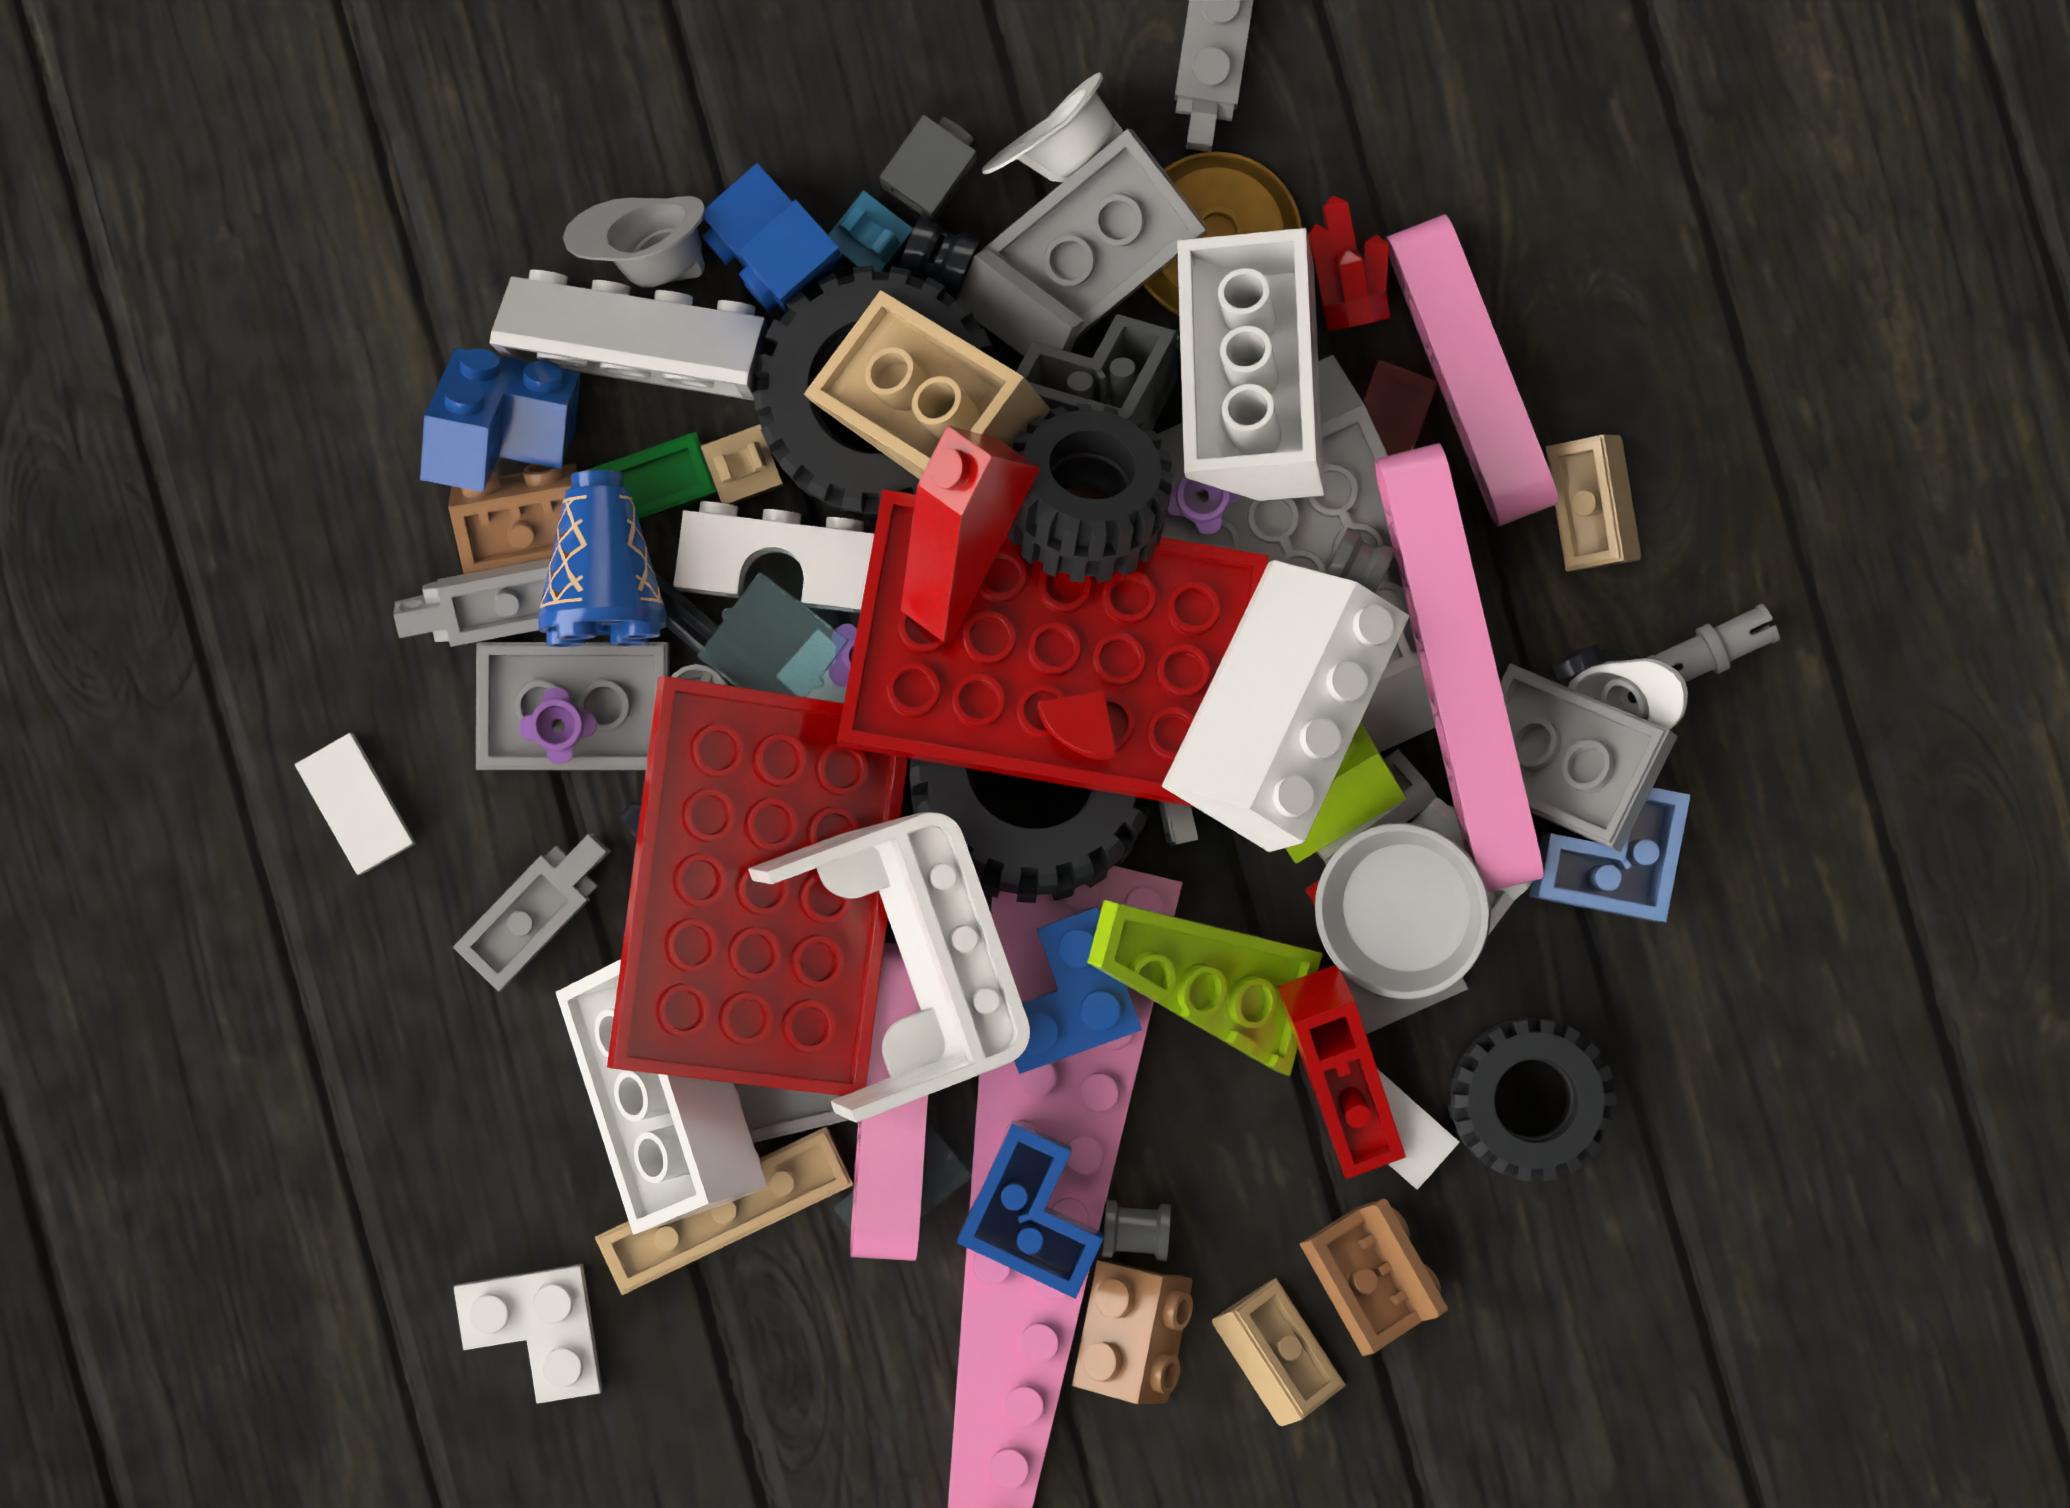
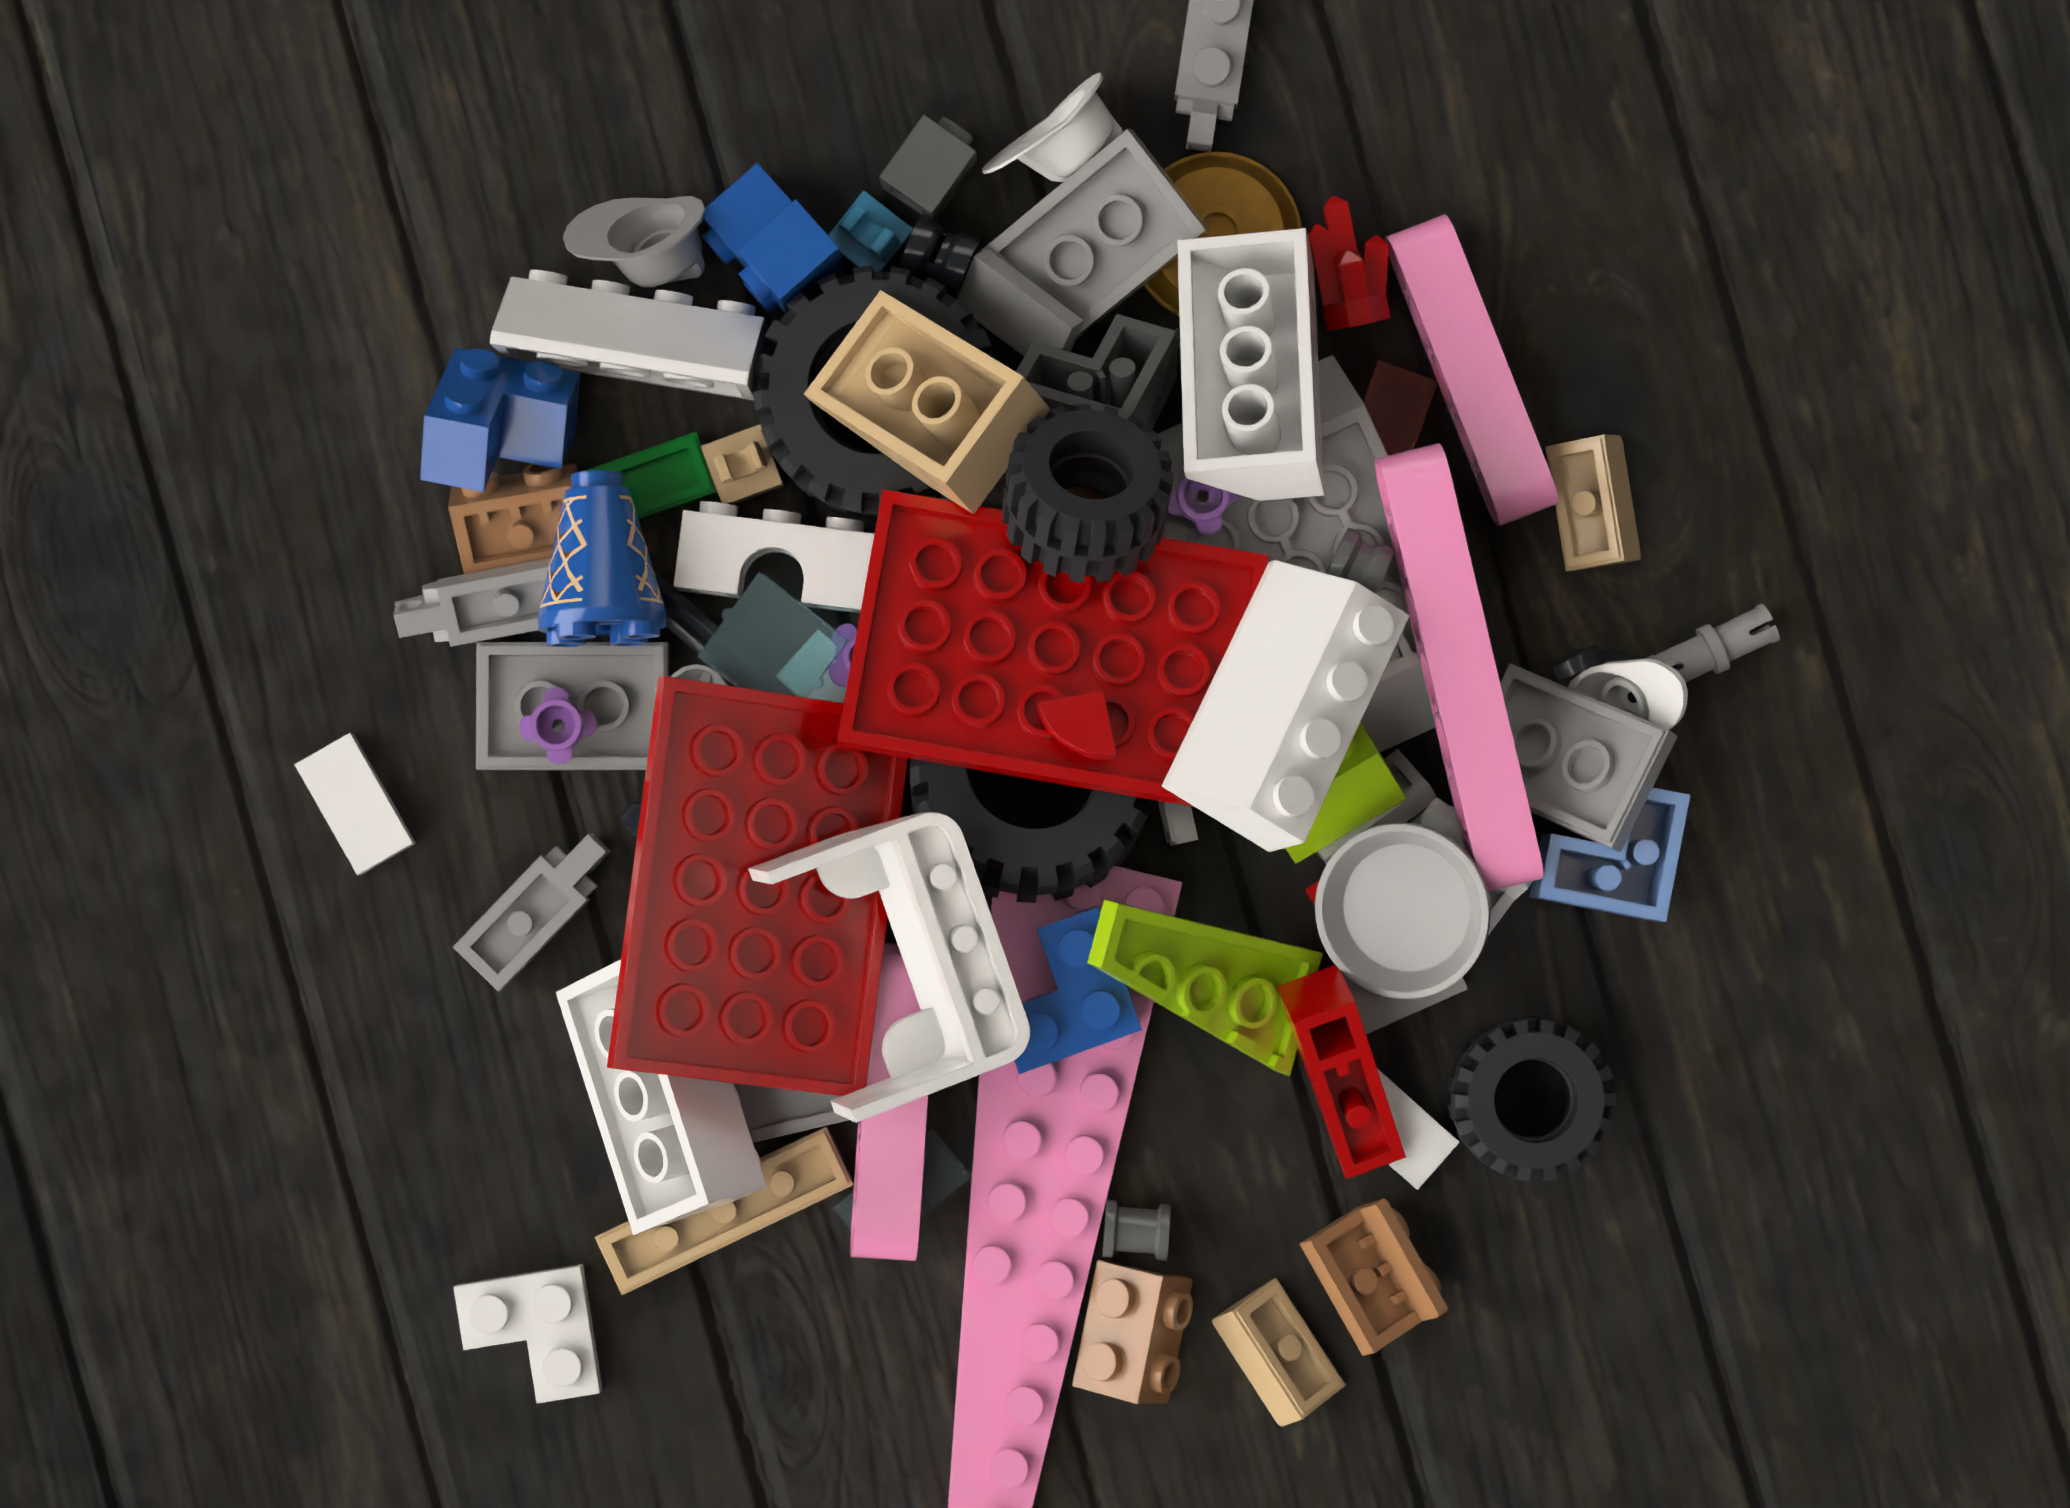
(959, 525): red slope -> none
(1013, 1218): blue brick -> none

